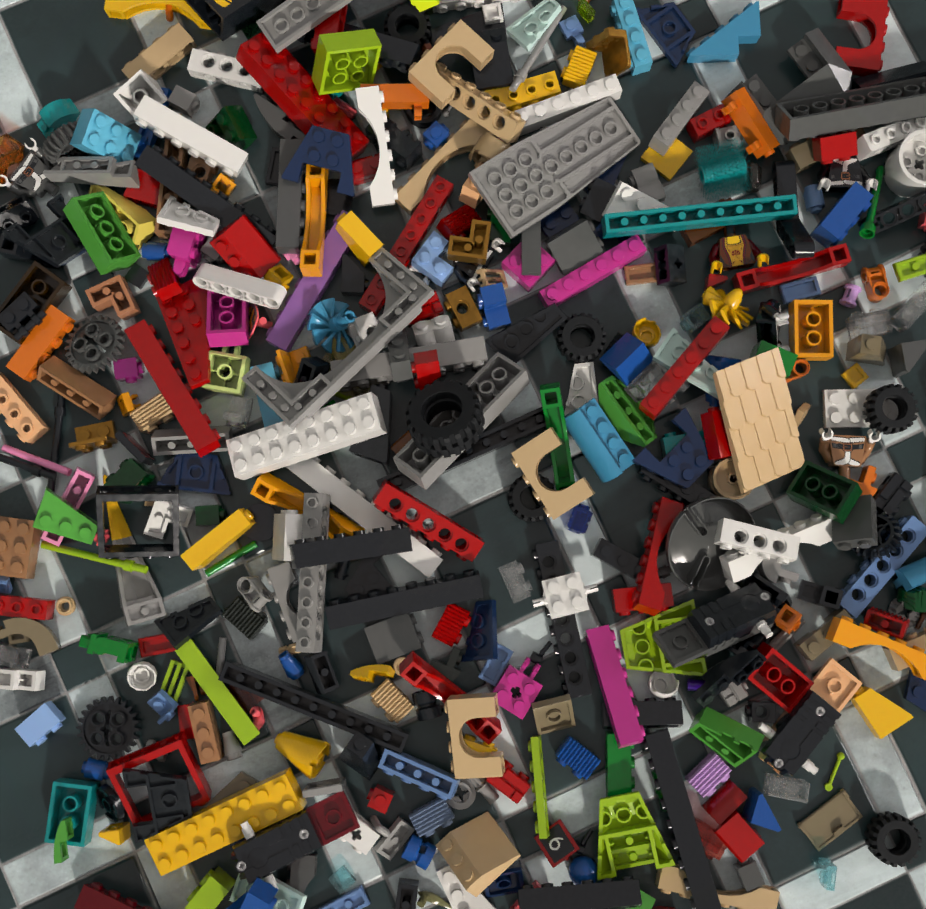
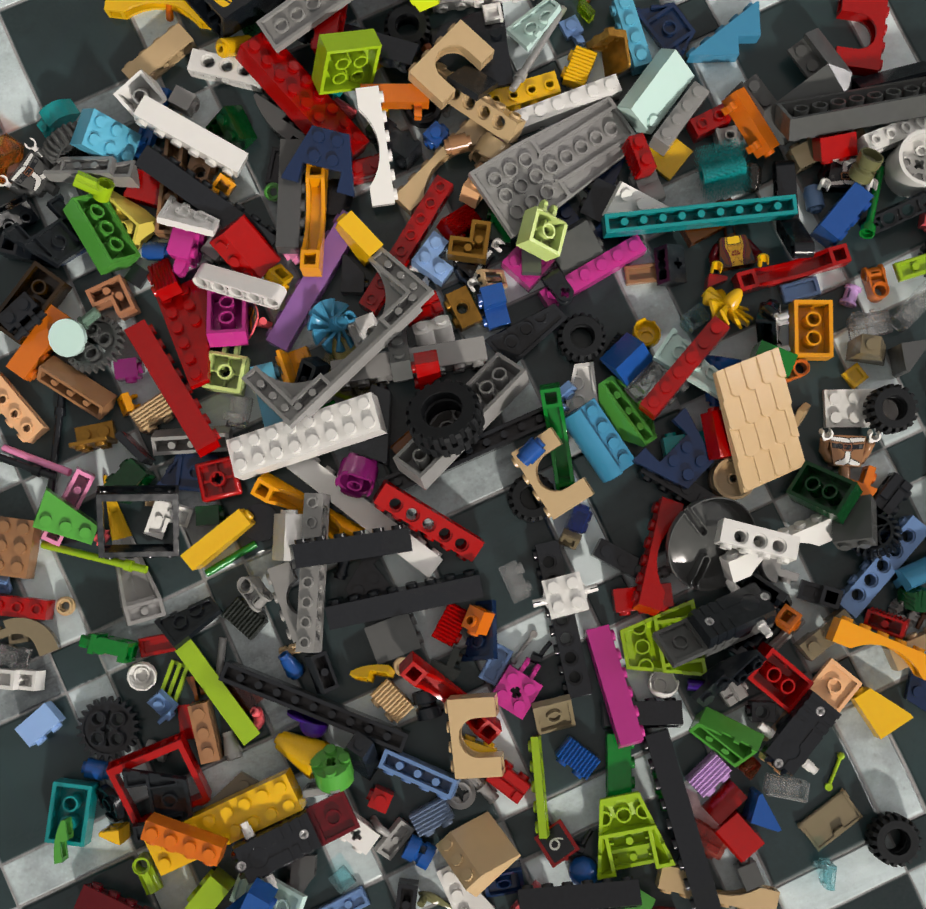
(67, 337): none -> light aqua tile
(90, 317): none -> sand green axle
(99, 188): none -> lime piece
(148, 875): none -> lime piece
(184, 839): none -> orange brick
(206, 476): none -> red brick
(229, 46): none -> yellow brick
(267, 192): none -> bright green plate
(309, 726): none -> dark purple cap
(332, 769): none -> bright green brick
(357, 475): none -> magenta brick
(457, 143): none -> medium nougat brick
(472, 82): none -> black tile
(477, 620): none -> orange brick
(531, 451): none -> blue brick
(533, 634): none -> light grey hinge
(542, 232): none -> yellowish green hinge
(556, 284): none -> black piece
(567, 391): none -> medium blue bracket
(569, 538): none -> dark tan tile
(639, 156): none -> red brick
(656, 91): none -> light aqua brick
(749, 767): none -> clear red slope
(865, 166): none -> olive wheel

